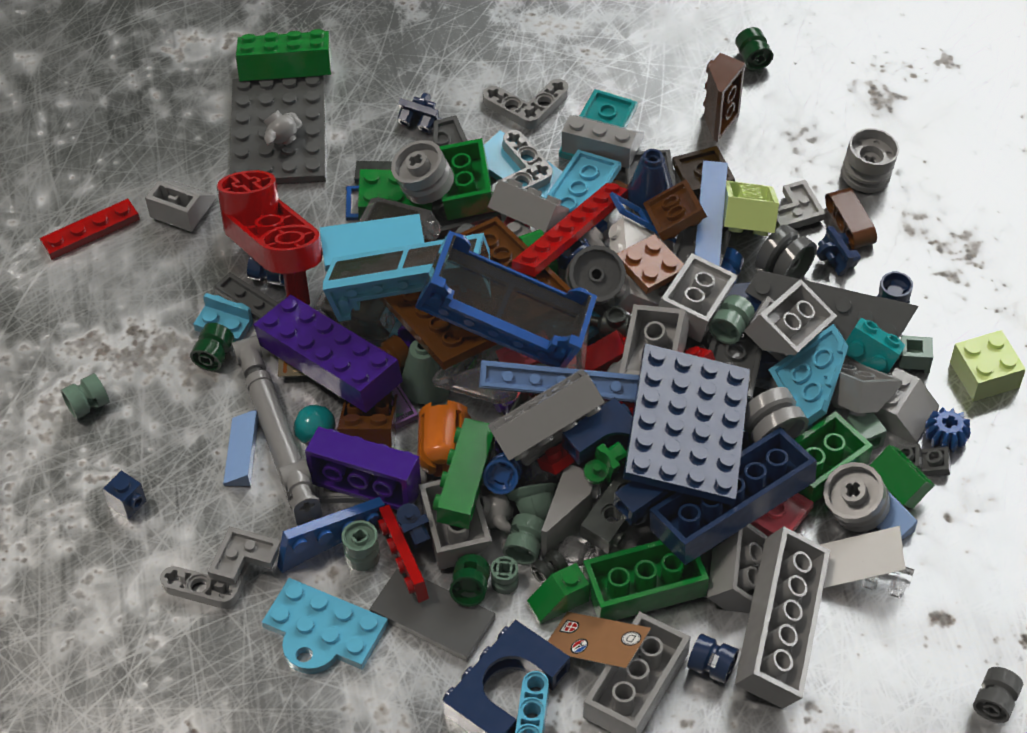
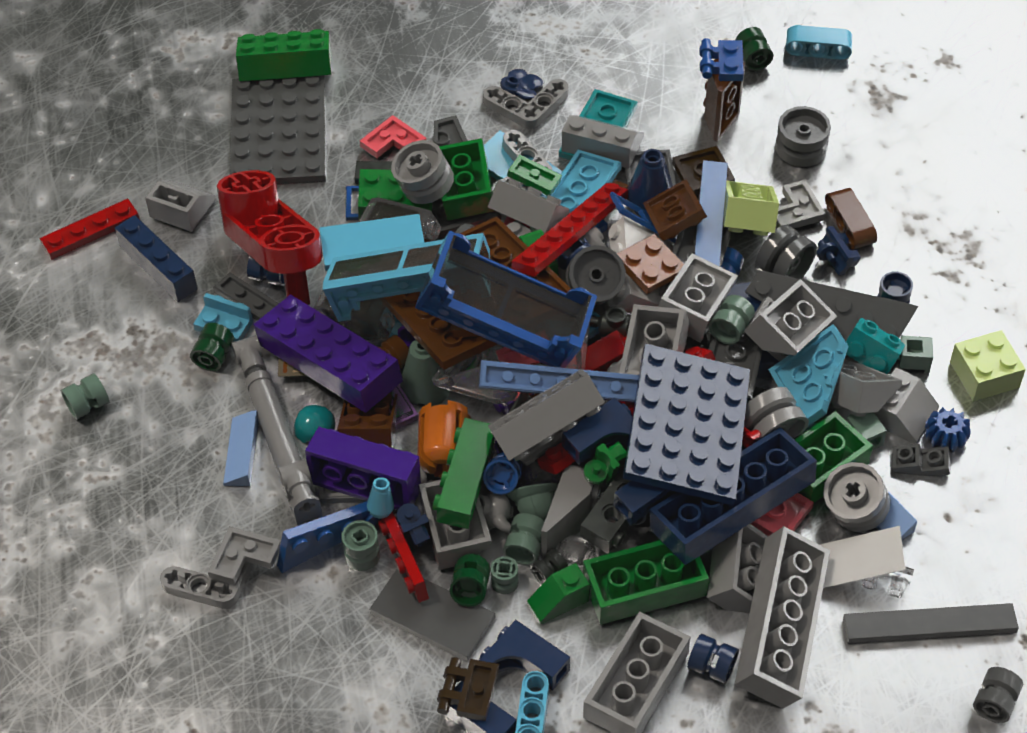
(124, 494): dark blue brick -> none
(156, 258): none -> dark blue brick
(281, 128): light grey piece -> none
(323, 627): medium azure plate -> none
(380, 500): none -> medium azure cone
(388, 134): none -> coral plate
(421, 109): dark blue hips -> none
(476, 691): none -> dark brown plate
(521, 84): none -> dark blue plate
(534, 175): none -> green plate
(598, 639): medium nougat sticker -> none
(729, 59): none -> blue plate
(749, 437): none -> red hand
(803, 136): none -> dark grey wheel
(819, 42): none -> medium azure beam
(870, 160): light grey wheel -> none
(902, 476): green brick -> none
(930, 623): none -> dark grey tile

